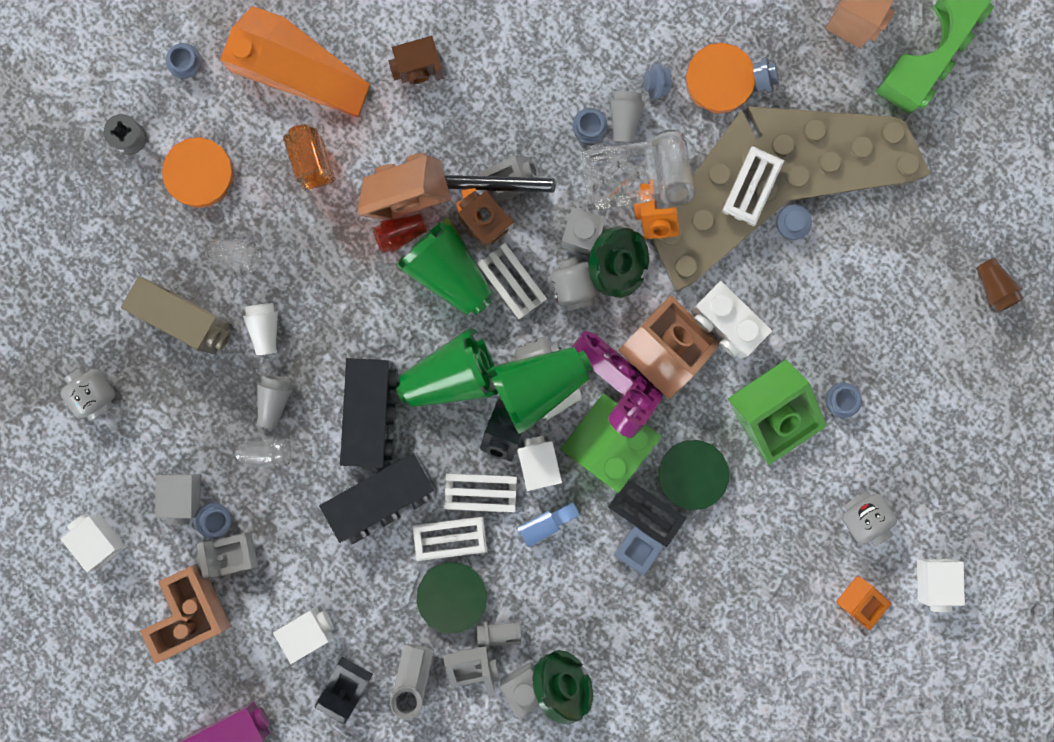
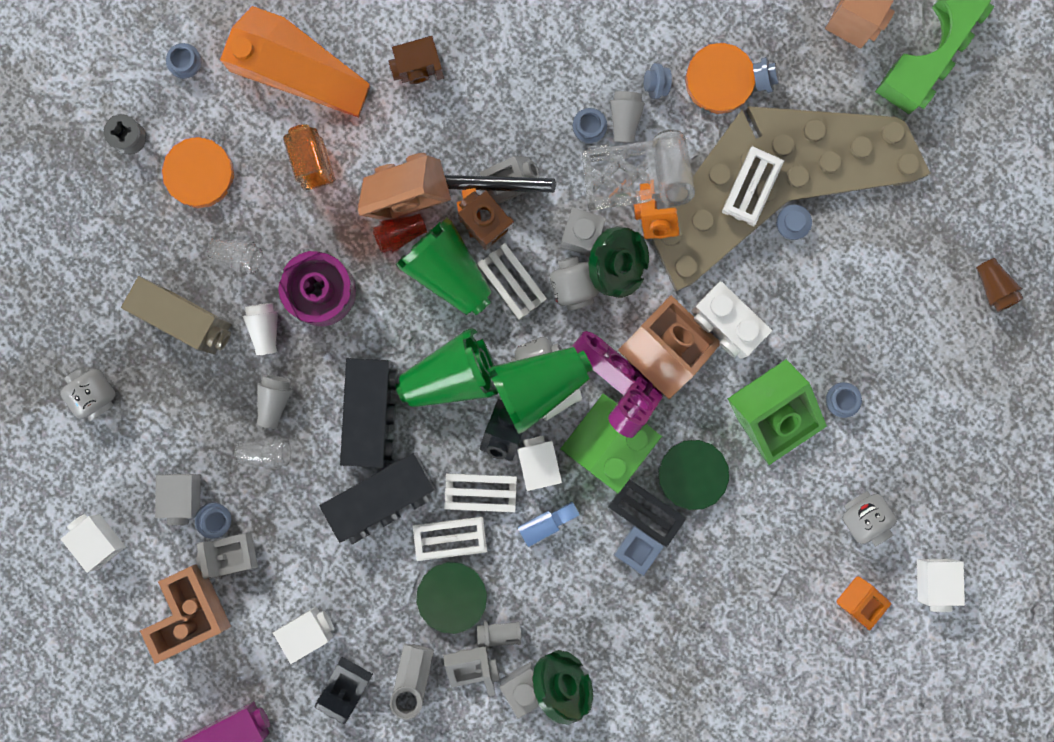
(298, 284): none -> magenta brick

